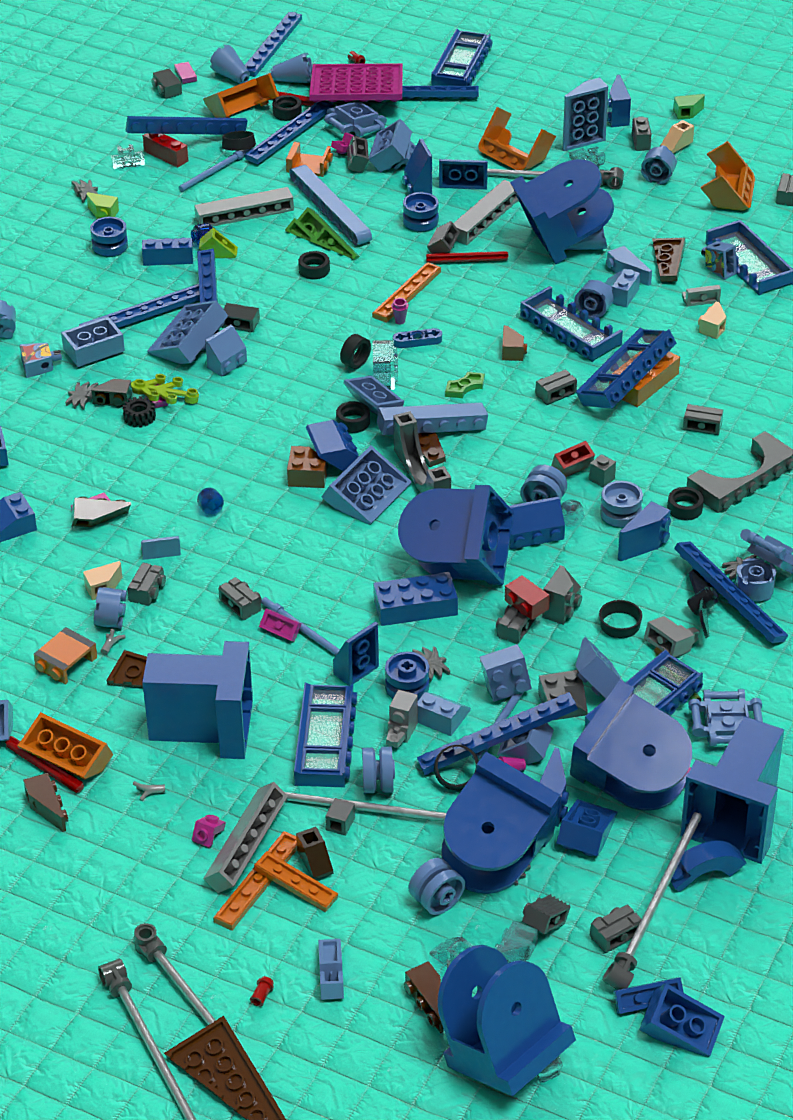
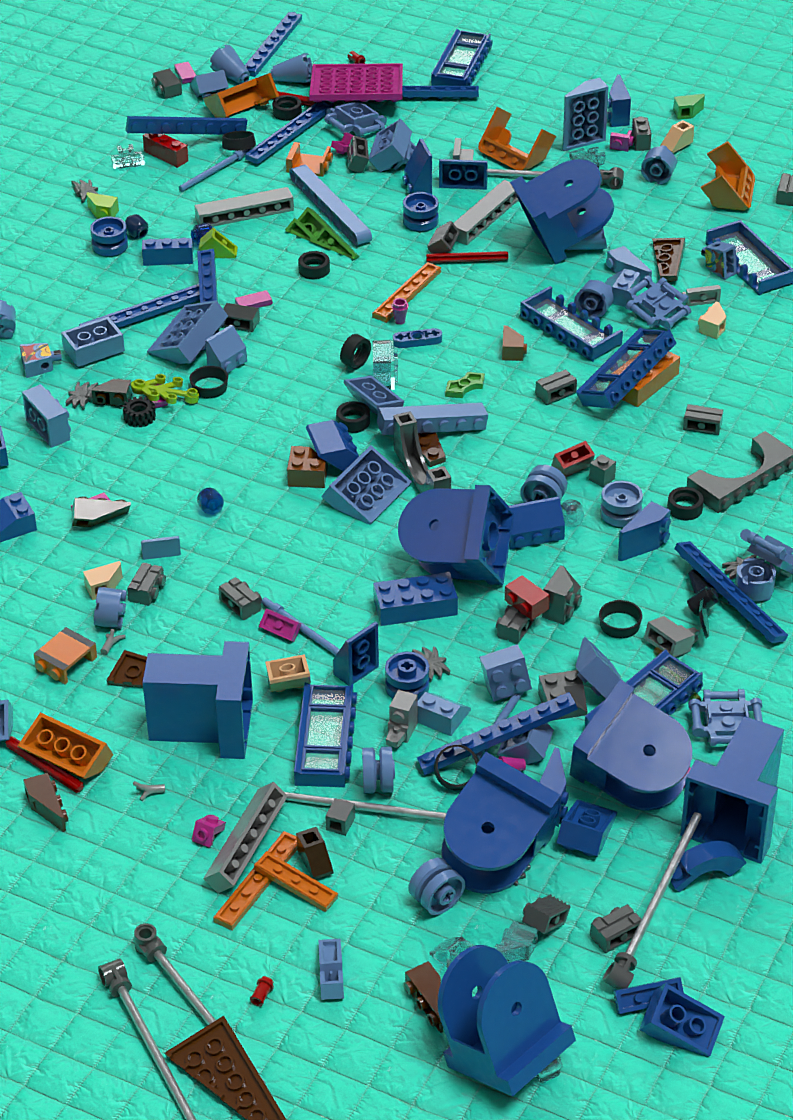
(46, 415): none -> medium blue brick
(136, 226): none -> dark blue head
(207, 372): none -> black tyre
(209, 83): none -> medium blue slope
(255, 300): none -> tile
(287, 673): none -> light nougat slope
(461, 154): none -> light grey panel
(621, 141): none -> dark pink bracket
(657, 303): none -> medium blue brick

